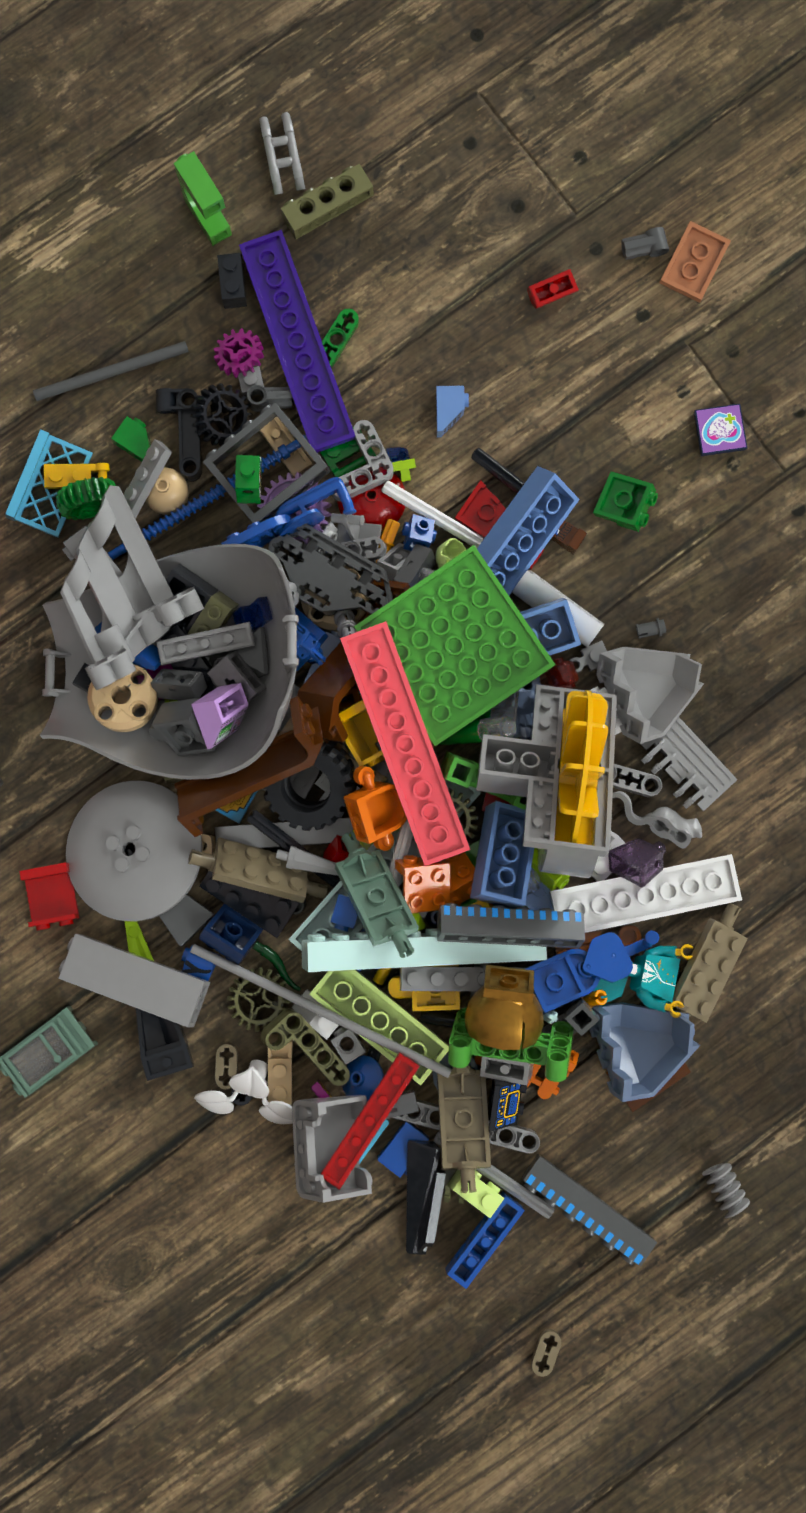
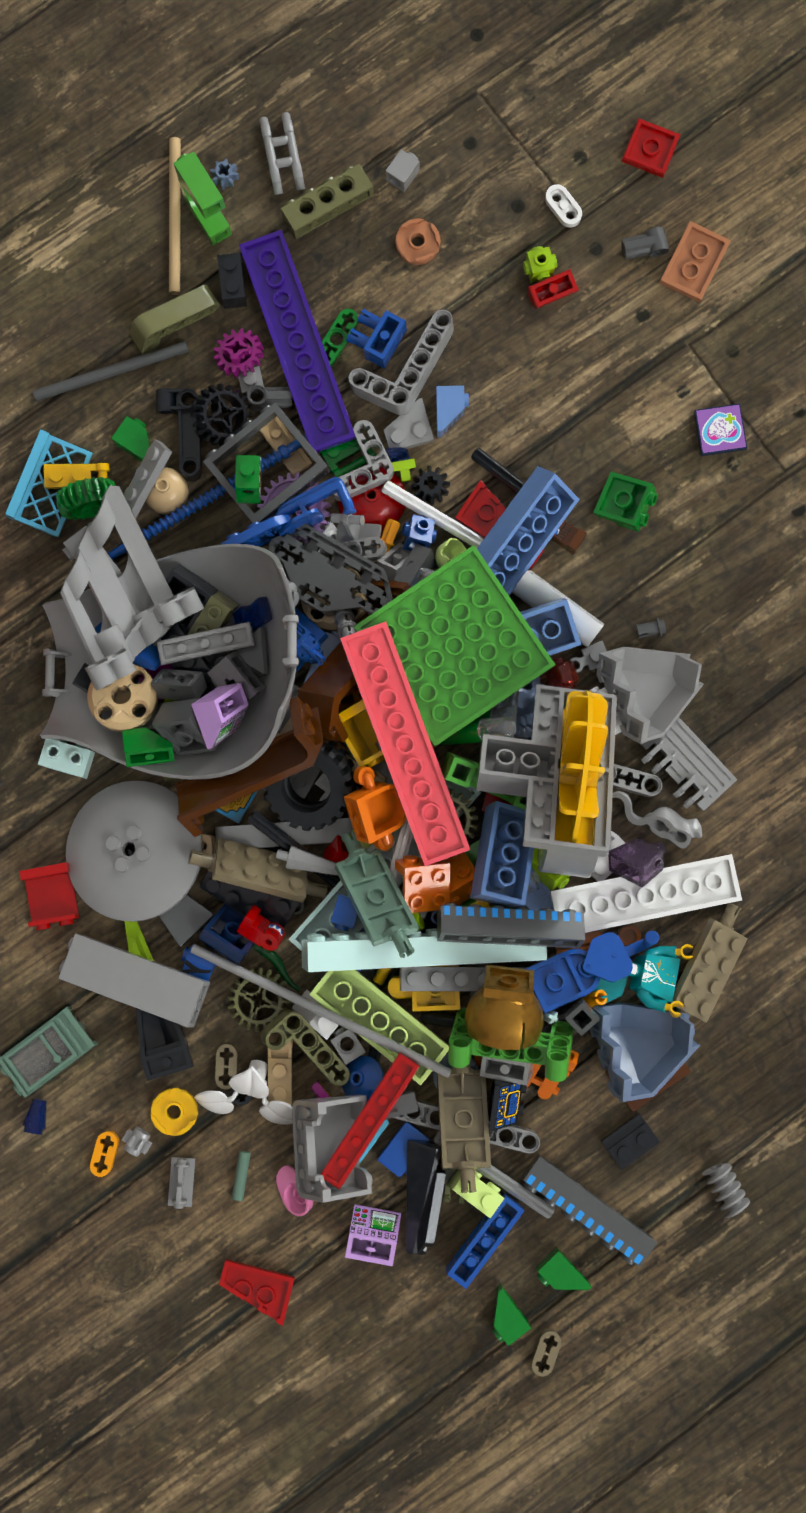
(36, 1117): none -> clear blue cone
(66, 757): none -> light aqua brick
(99, 1152): none -> light orange beam
(136, 1141): none -> light grey gear
(146, 747): none -> green slope
(160, 1115): none -> yellow tile
(172, 316): none -> olive beam
(174, 217): none -> tan piece
(181, 1182): none -> light grey hinge
(228, 170): none -> sand blue gear
(241, 1175): none -> sand green piece
(260, 1287): none -> red wing
(261, 930): none -> red leg
(287, 1188): none -> bright pink cap
(373, 1235): none -> lavender slope
(384, 339): none -> blue brick
(403, 170): none -> light grey brick
(410, 429): none -> light grey wing
(411, 370): none -> light grey beam
(417, 254): none -> nougat tile
(436, 479): none -> black gear
(508, 1318): none -> green slope
(535, 268): none -> lime brick
(561, 1273): none -> green slope
(565, 206): none -> white plate
(630, 1141): none -> black plate
(650, 148): none -> red tile

